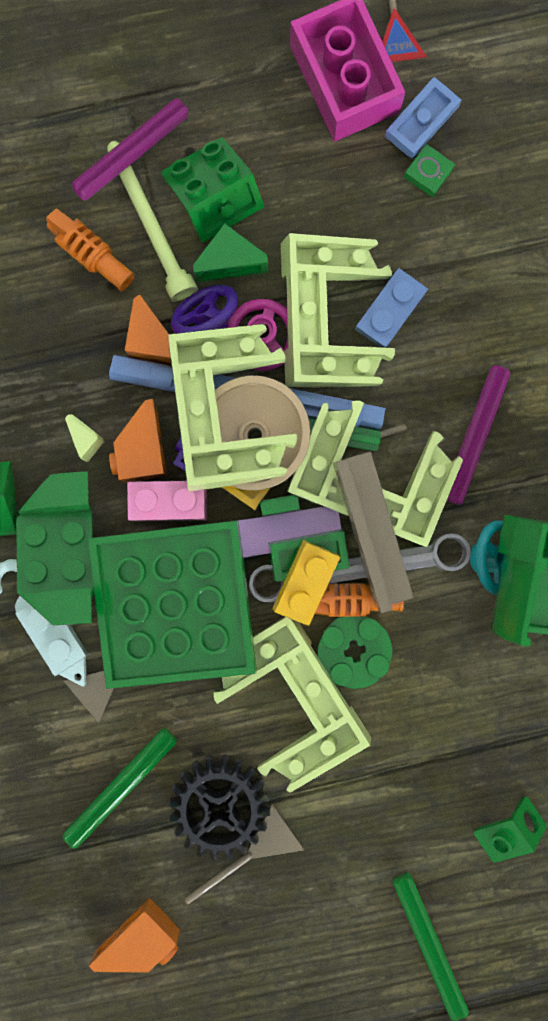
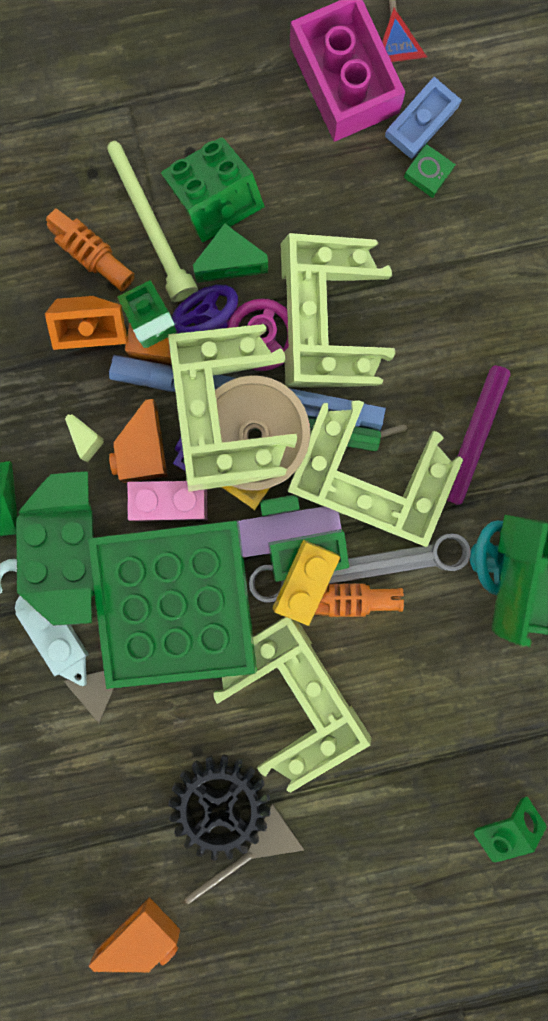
(85, 323): none -> orange slope
(119, 788): green axle -> none
(129, 149): magenta axle -> none
(147, 314): none -> green slope
(372, 663): green plate -> none
(373, 530): dark tan fence -> none
(391, 309): medium blue plate -> none
(430, 947): green axle -> none

